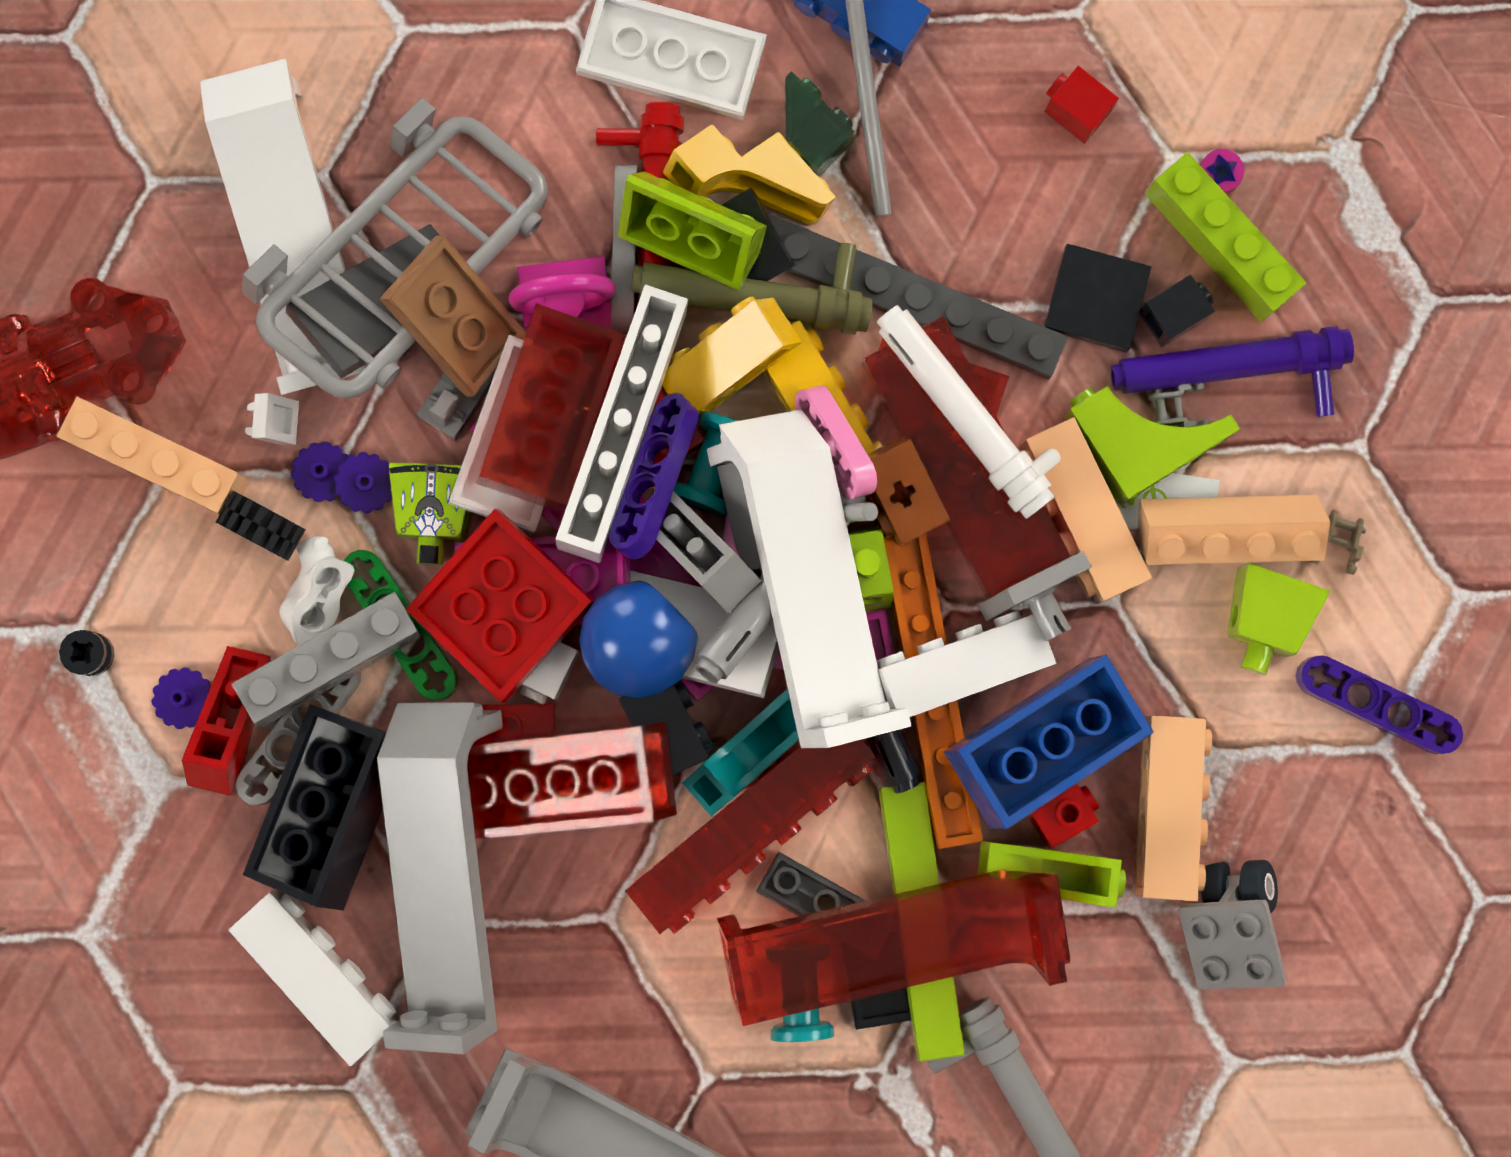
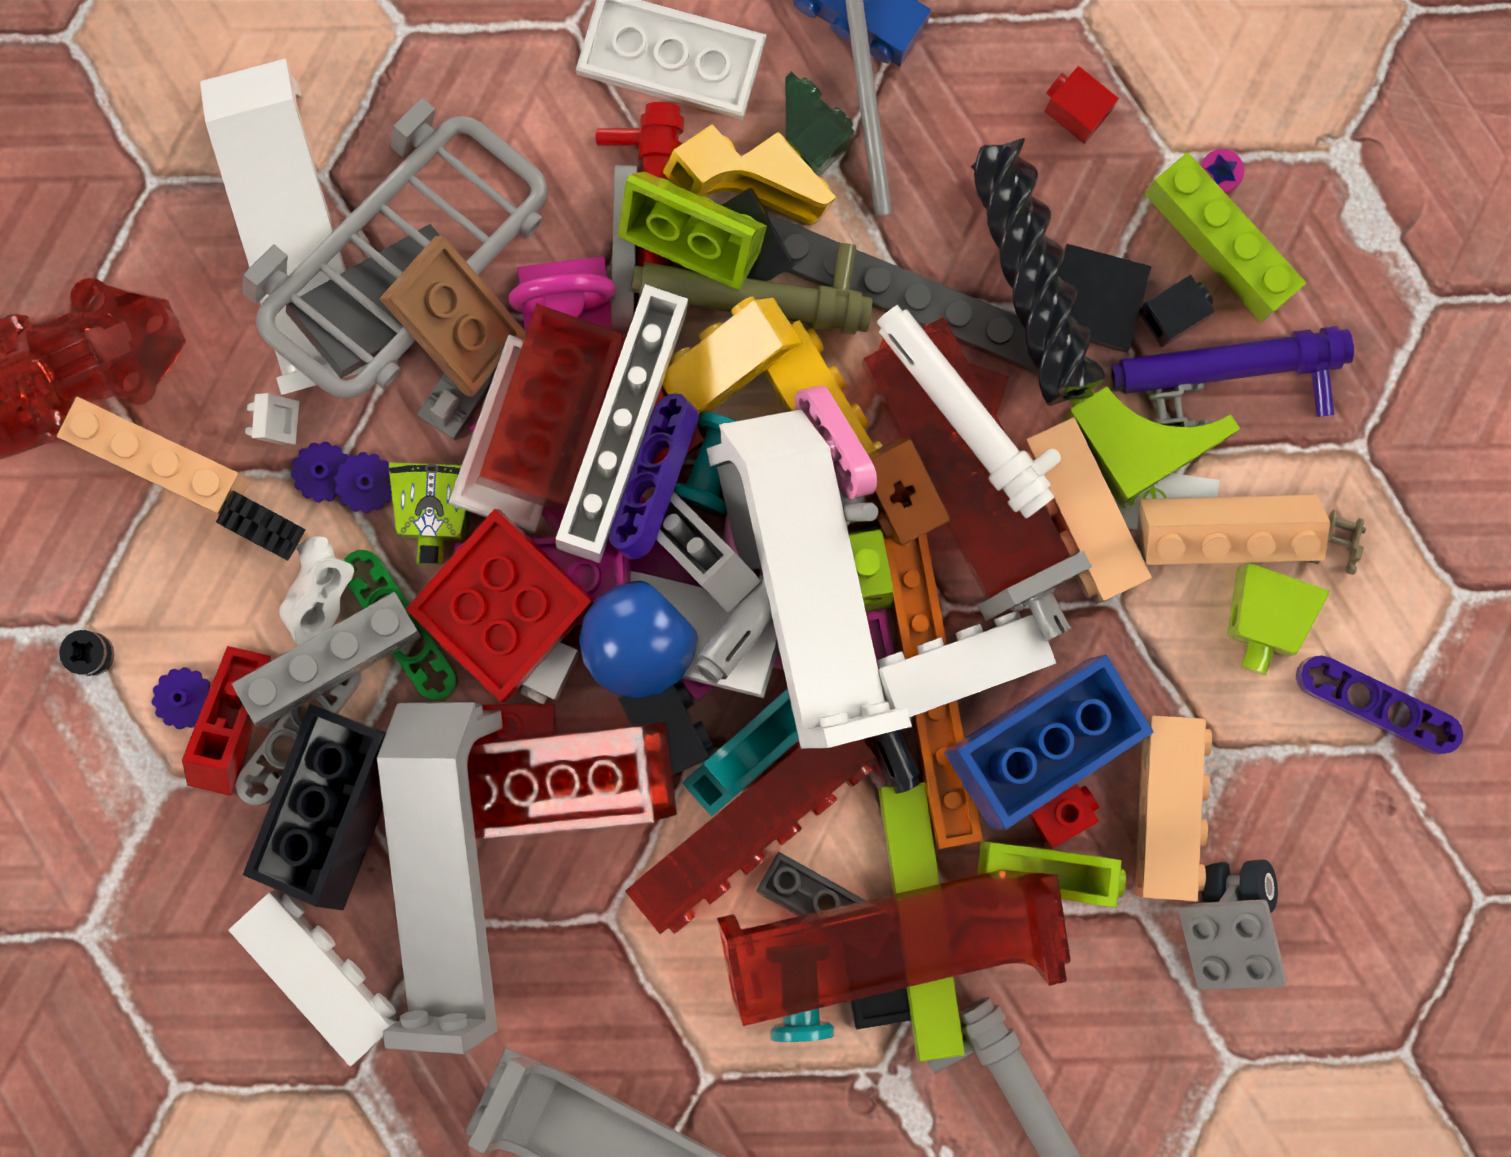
(1031, 267): none -> black piece

